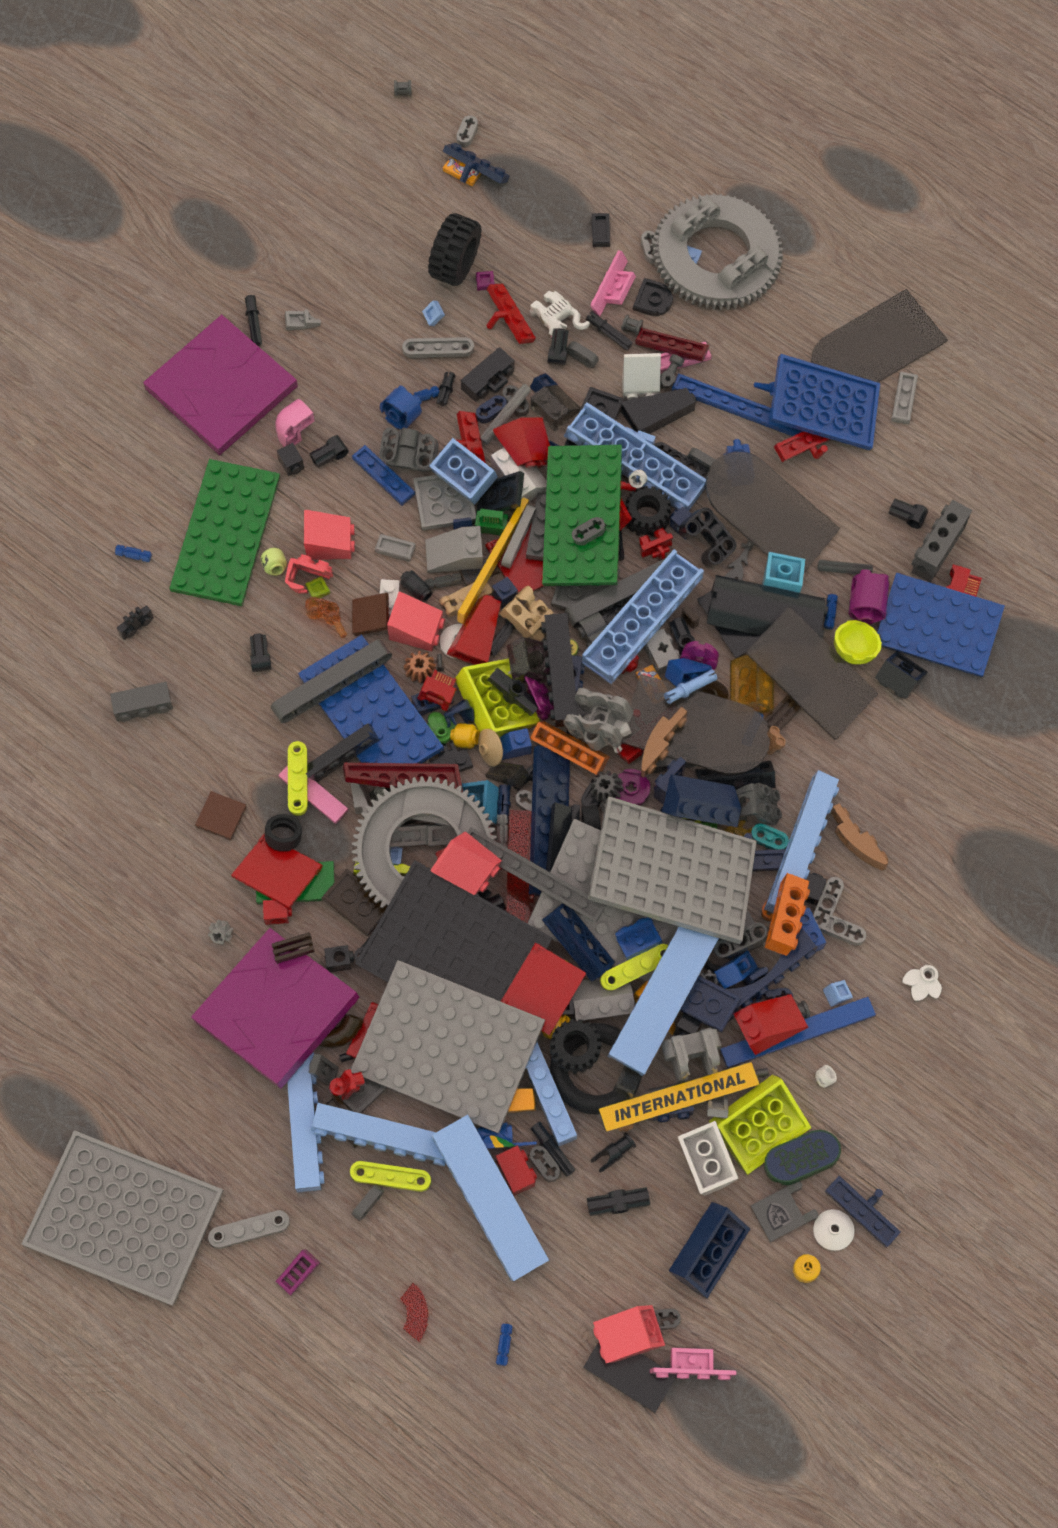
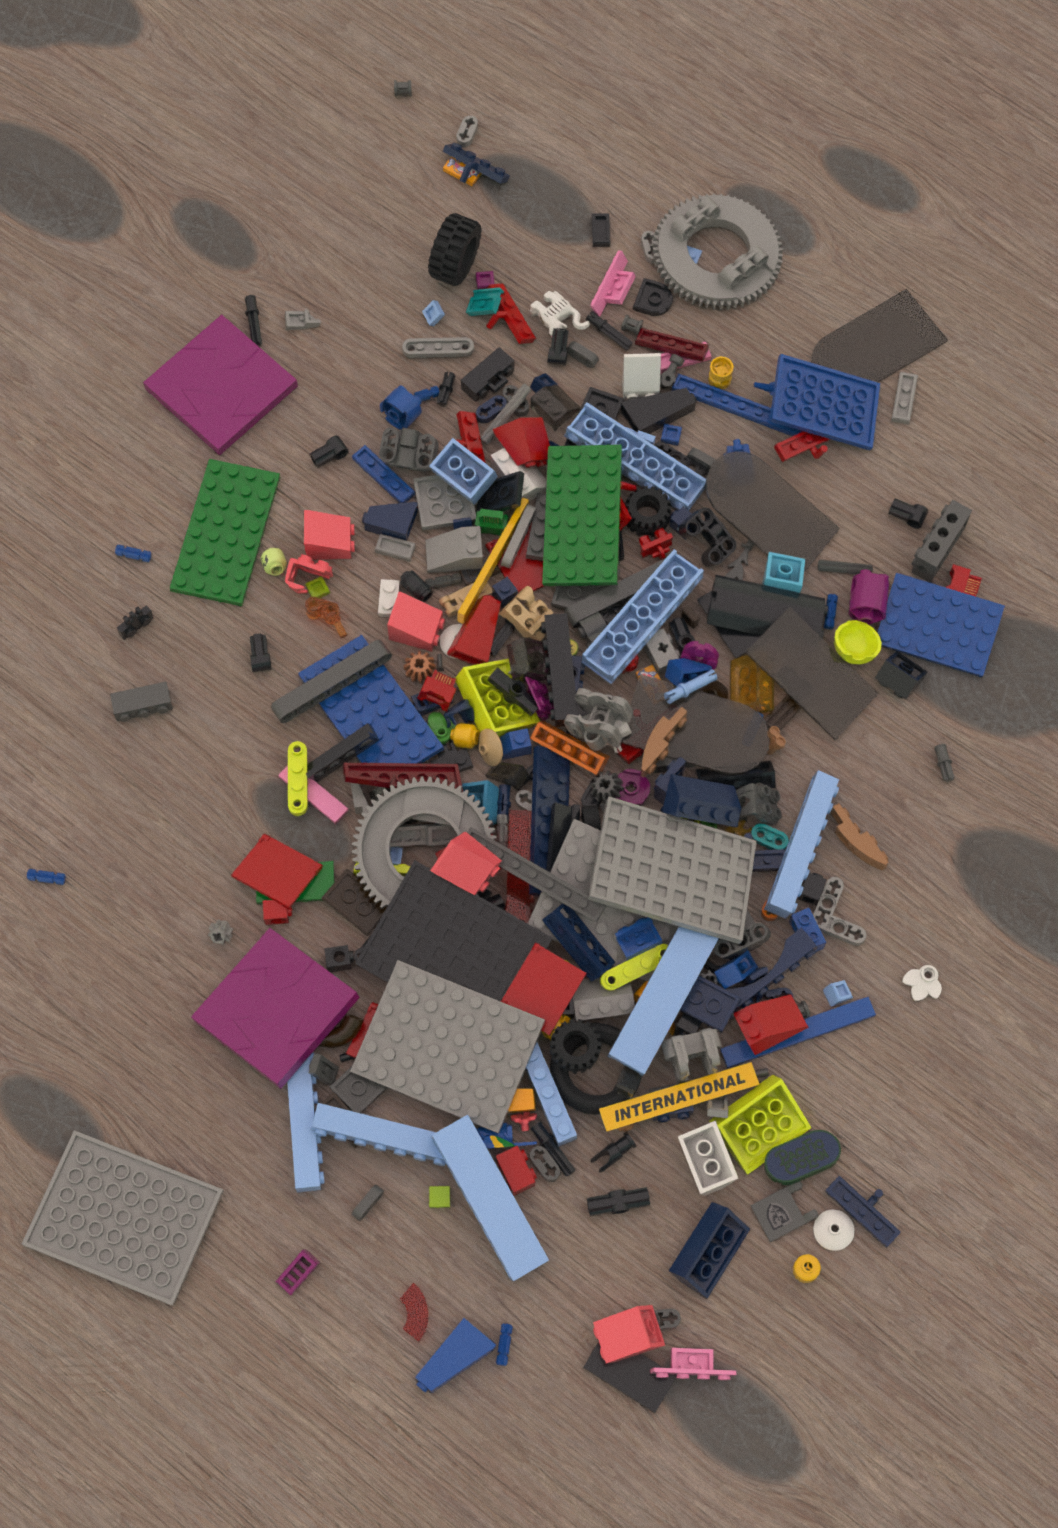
(46, 876): none -> blue axle
(220, 815): reddish brown tile -> none
(248, 1229): light grey plate -> none
(283, 844): black tyre -> none
(290, 459): black brick -> none
(292, 421): bright pink brick -> none
(293, 944): dark brown tile -> none
(346, 1084): red hips -> none
(370, 614): reddish brown tile -> none
(390, 1176): neon yellow plate -> none
(391, 519): none -> dark blue slope
(439, 1196): none -> lime tile
(457, 1353): none -> blue slope
(484, 301): none -> teal plate
(523, 1119): none -> coral plant
(588, 531): dark grey beam -> none
(632, 478): white bush -> none
(671, 434): none -> blue tile
(720, 372): none -> yellow wheel
(777, 939): orange brick -> none
(825, 1076): white tile -> none
(944, 762): none -> dark grey axle

